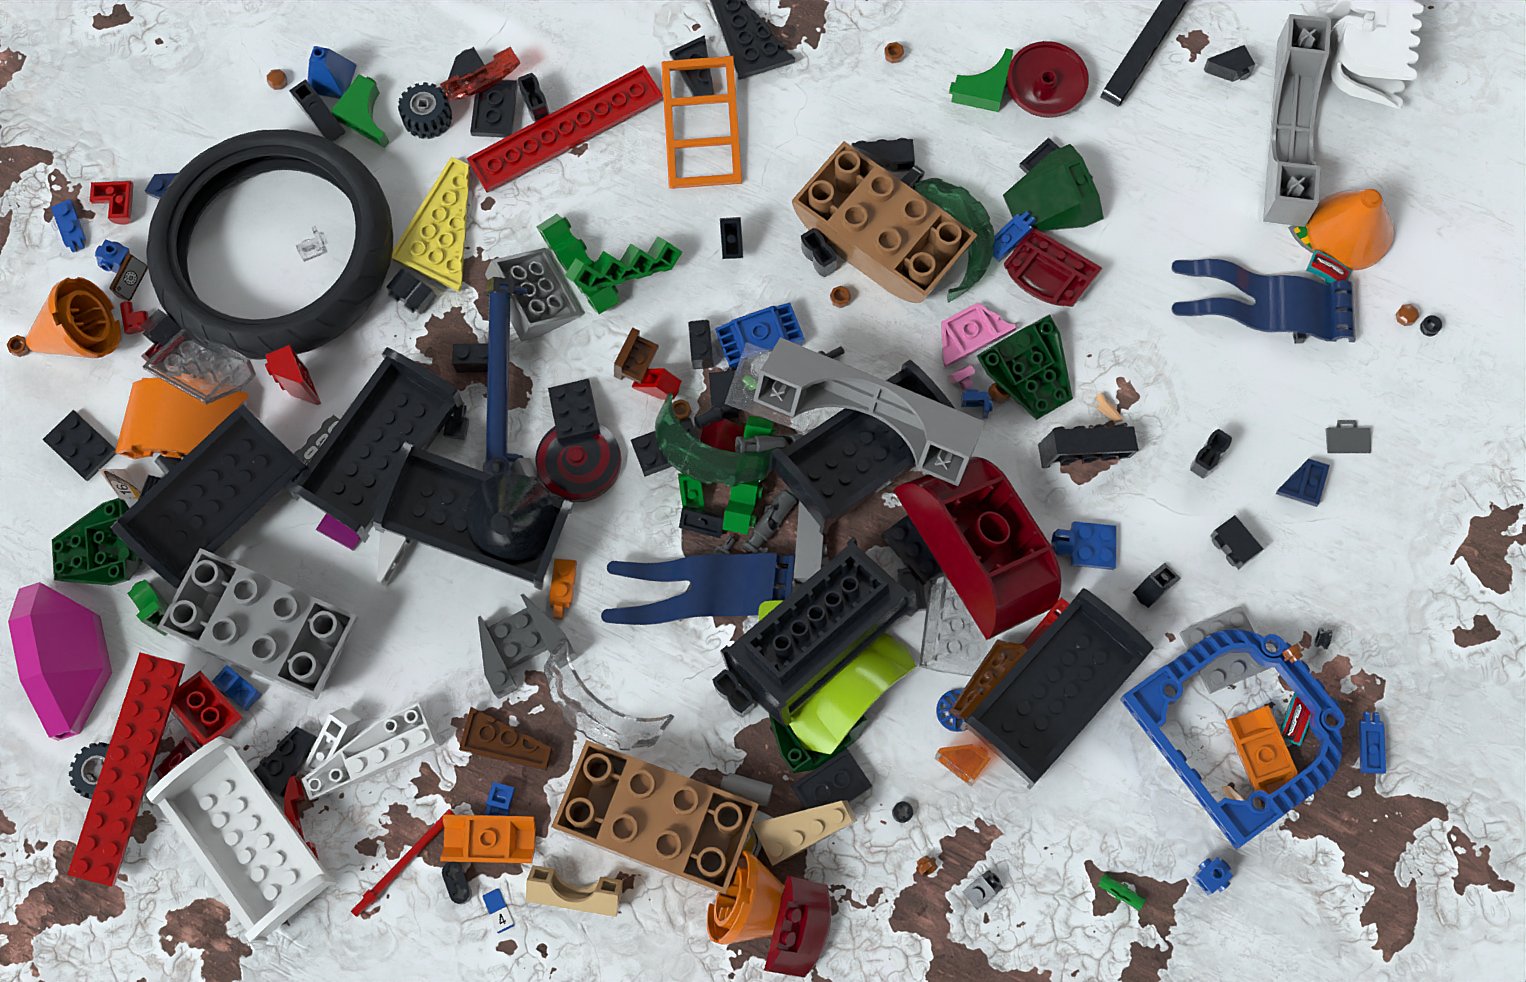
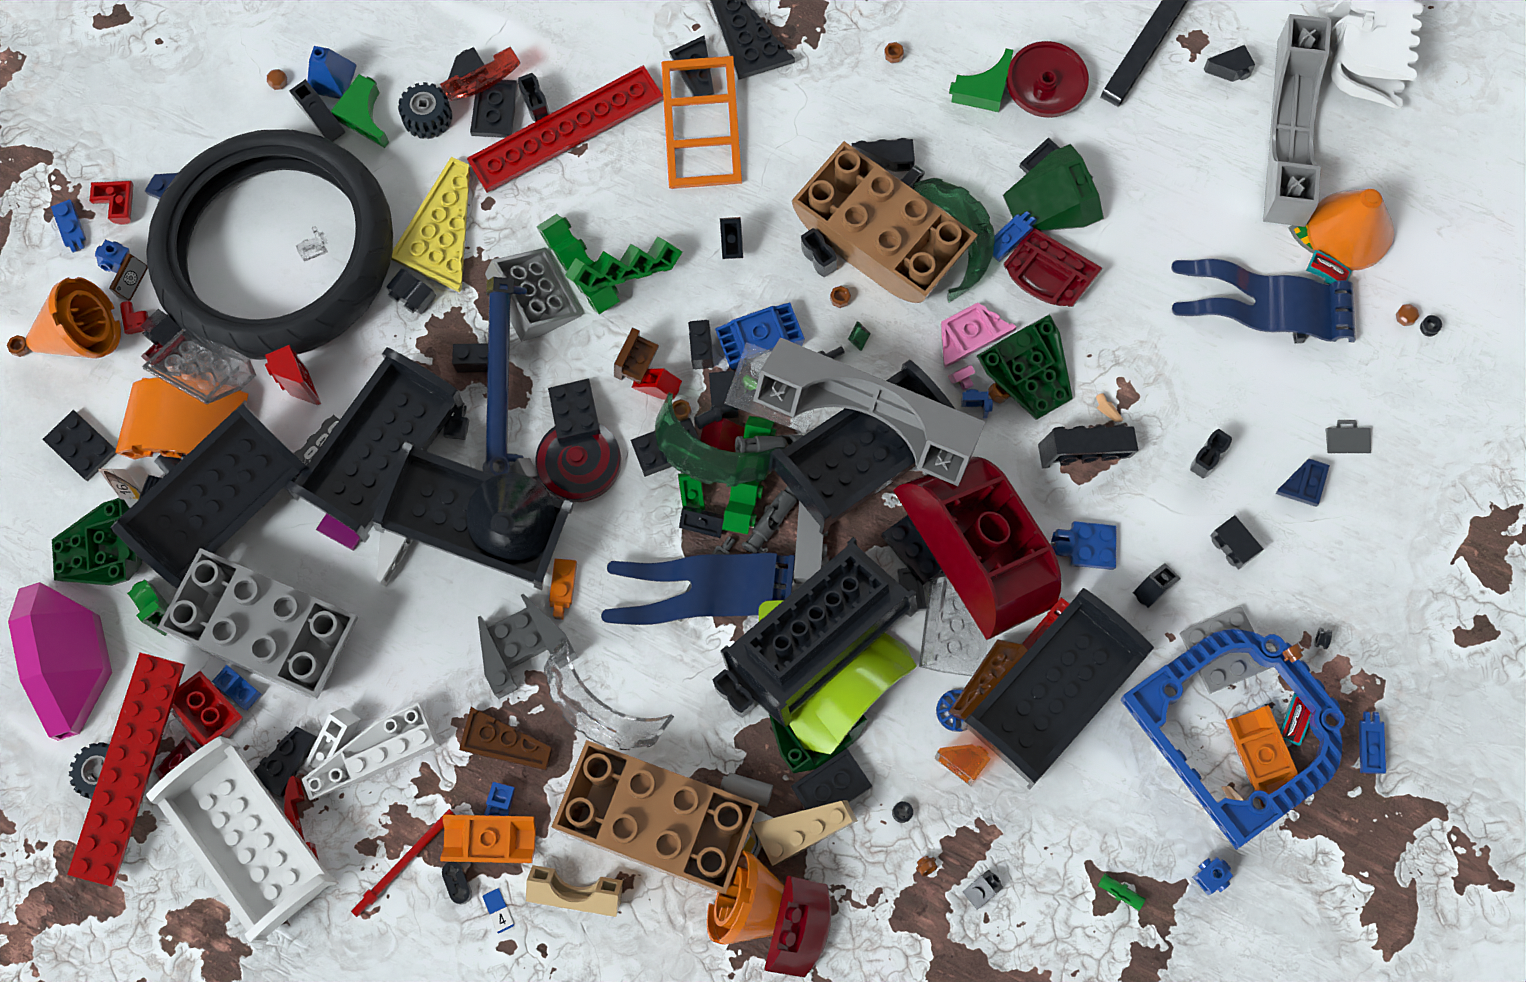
(859, 336): none -> clear green slope

